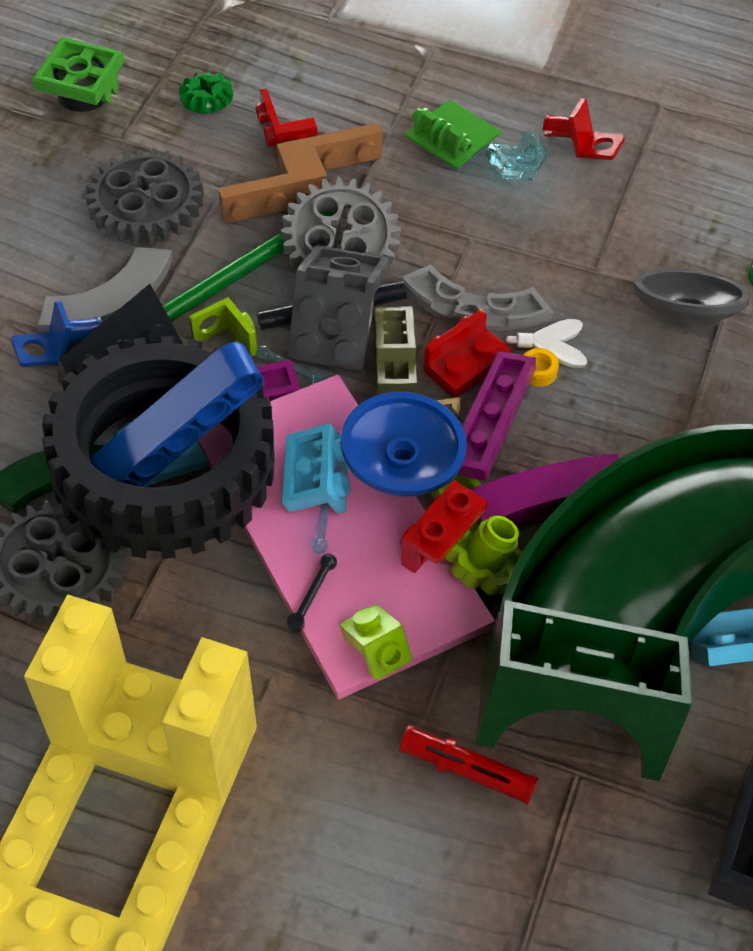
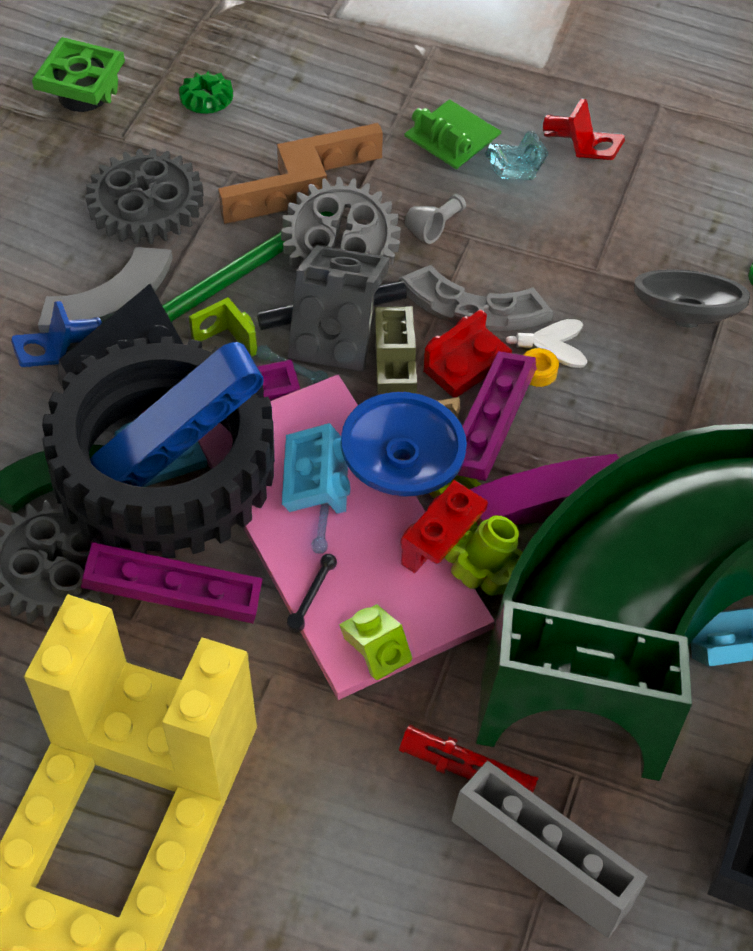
(172, 583): none -> magenta plate
(281, 132): red bracket -> none
(429, 221): none -> light grey bar
(548, 848): none -> light grey brick

